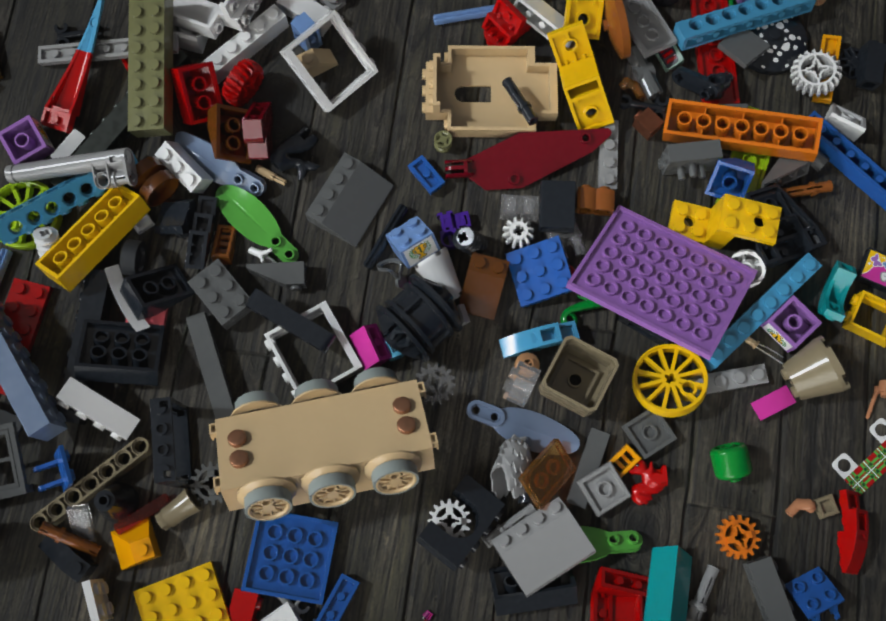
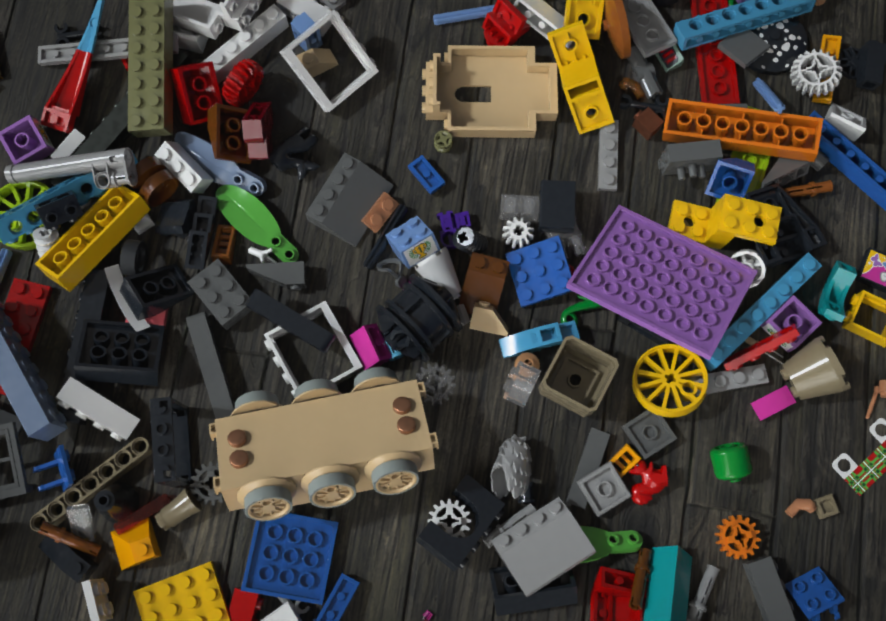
(59, 210): none -> black brick
(269, 174): tan piece -> none
(380, 212): none -> nougat plate
(487, 319): none -> tan slope
(522, 422): sand blue plant -> none
(524, 106): black pin -> none
(526, 157): dark red wing -> none
(547, 473): clear orange tile -> none
(595, 201): dark orange brick -> none
(642, 570): none -> reddish brown pin
(706, 86): black piece -> none
(768, 344): none -> red plate
(769, 96): none -> medium blue axle
(854, 538): red slope -> none

